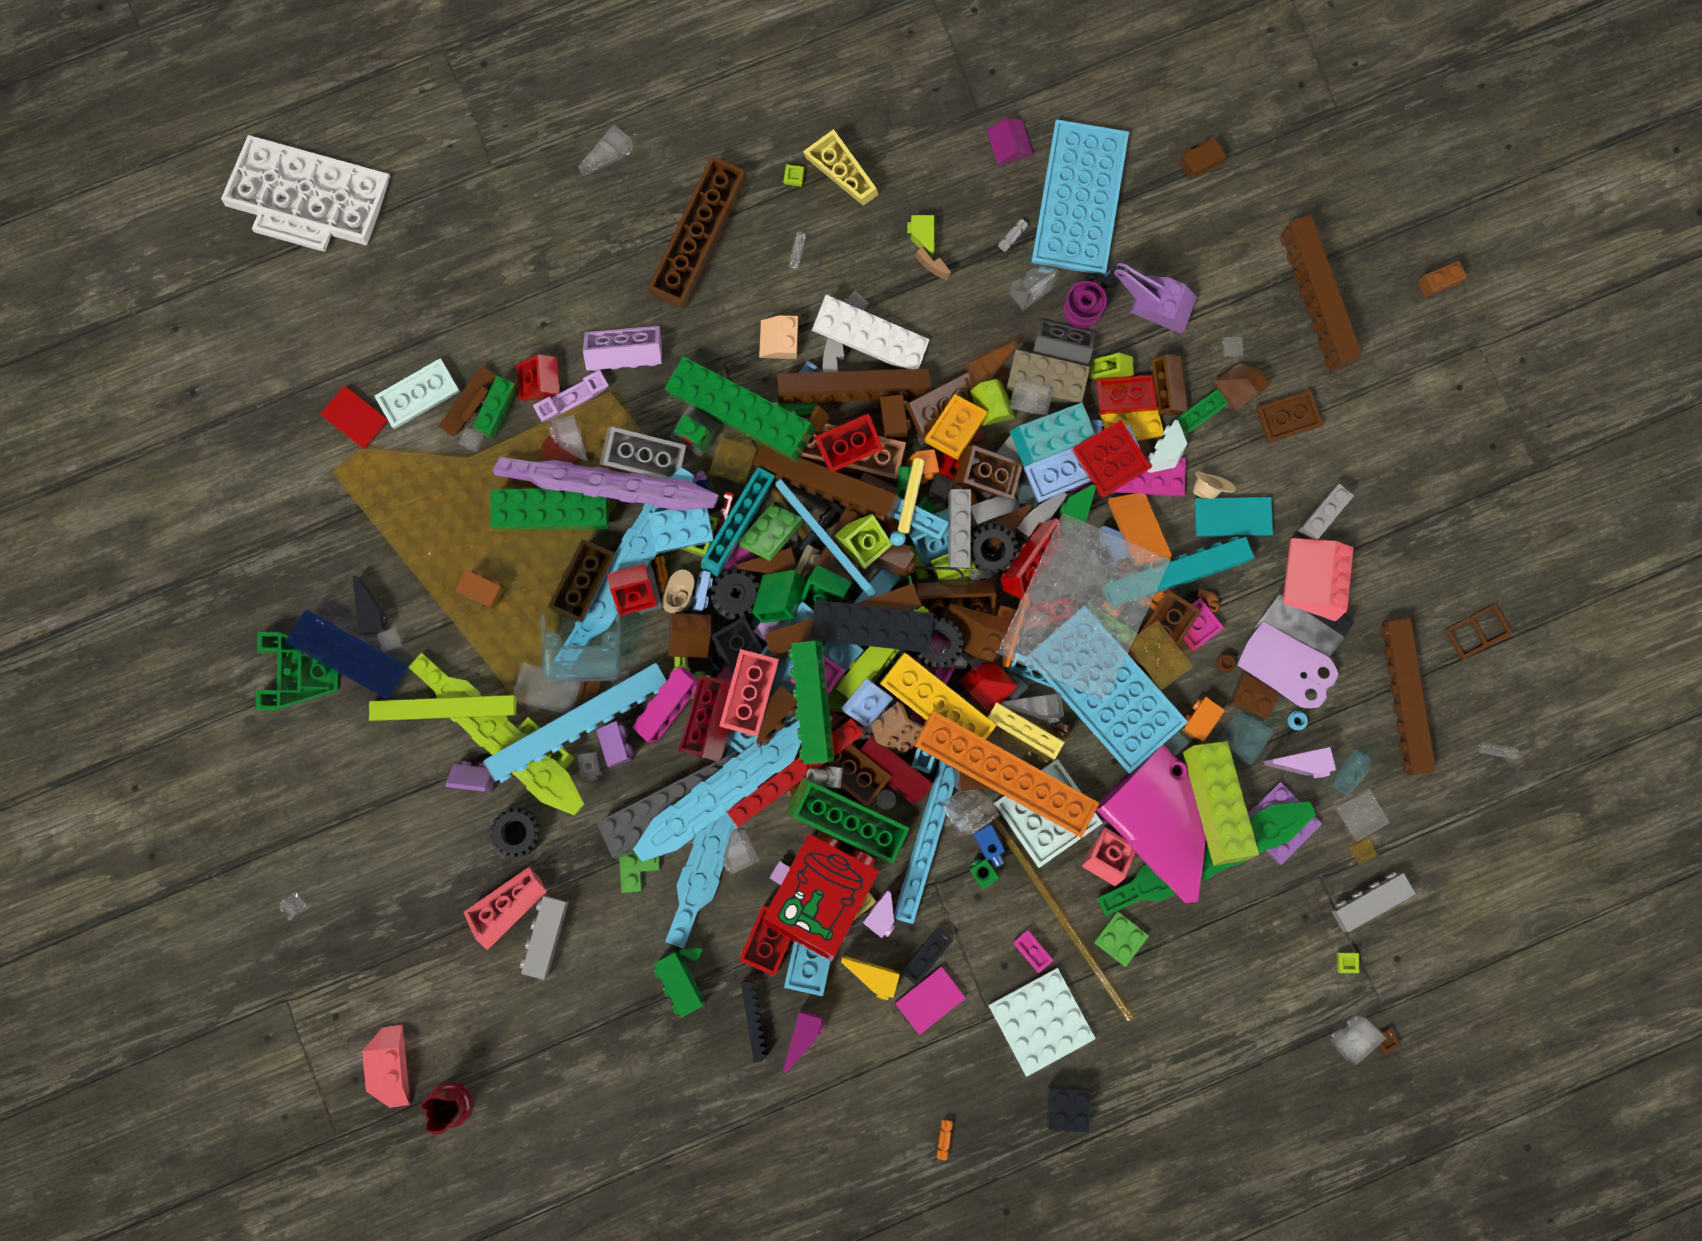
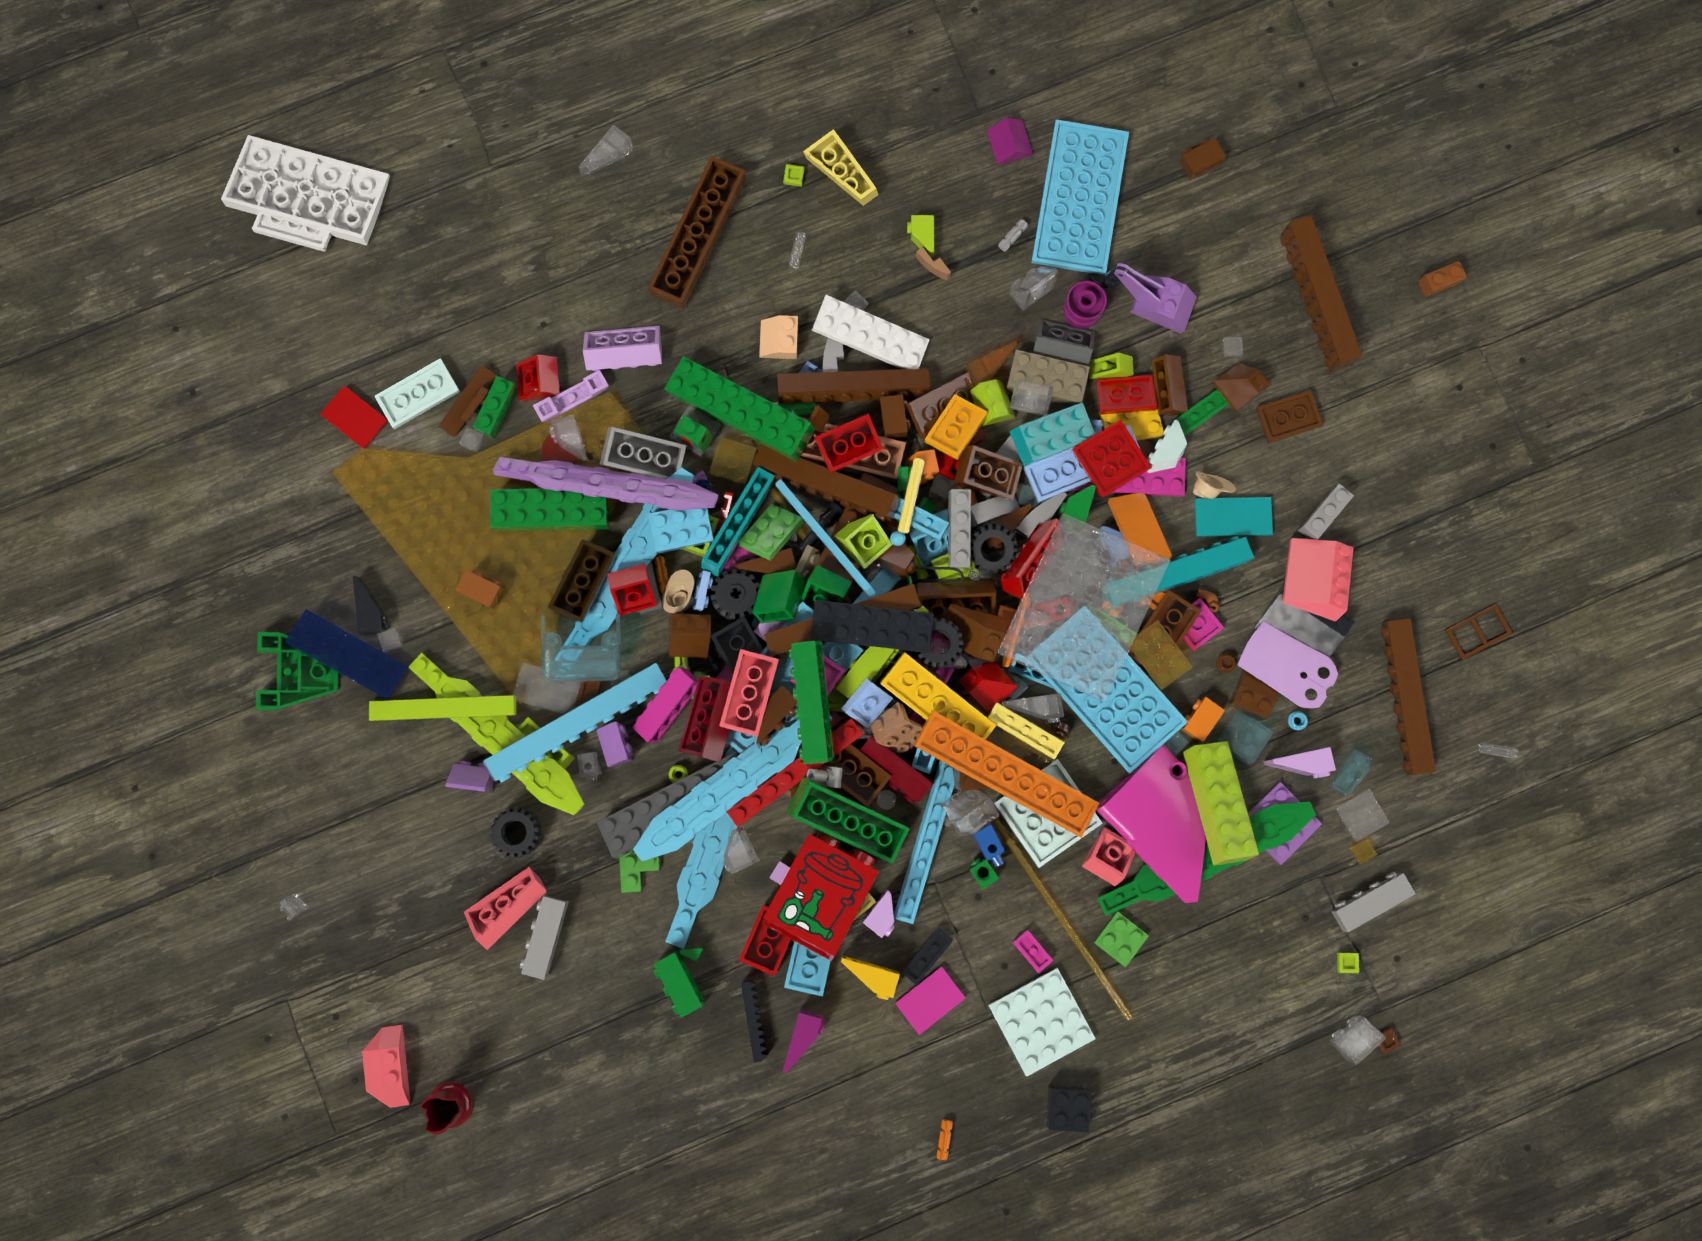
(674, 769): none -> lime plate

